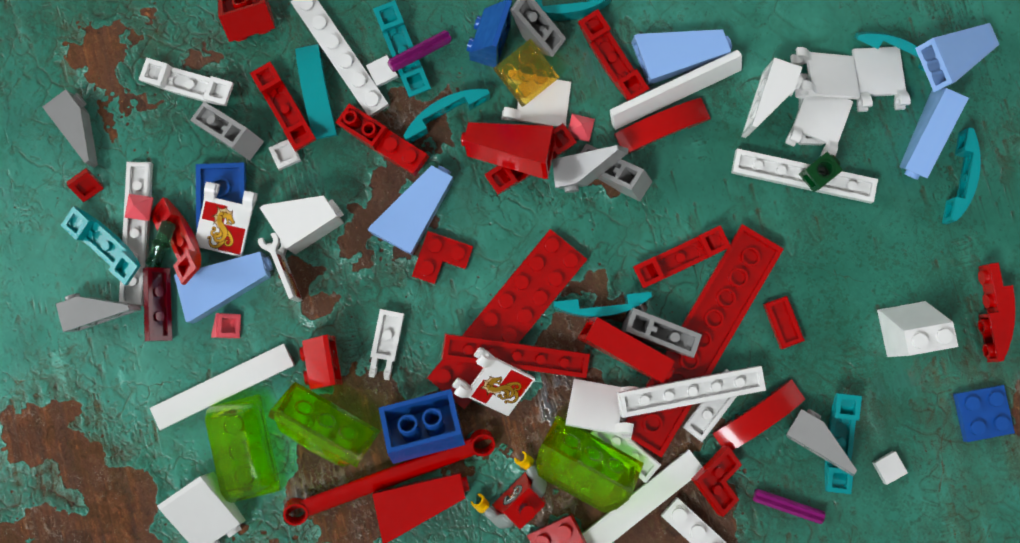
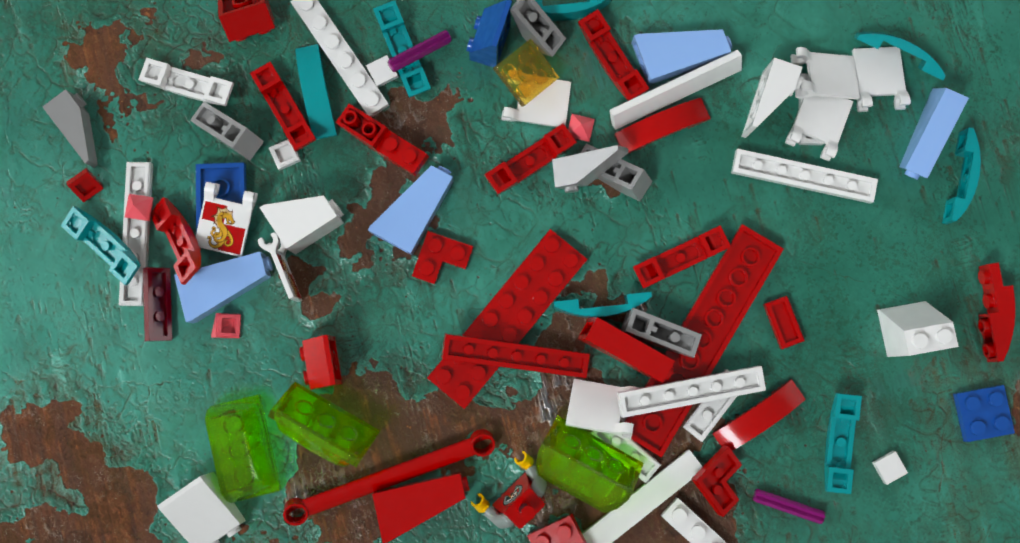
(85, 312): light grey slope -> none
(160, 243): clear green axle -> none
(222, 386): white tile -> none
(386, 341): white hinge -> none
(421, 426): blue brick -> none
(471, 98): teal slope -> none
(497, 385): flag -> none
(512, 146): red slope -> none
(812, 176): dark green brick -> none
(816, 437): light grey slope -> none
(954, 54): light blue slope -> none

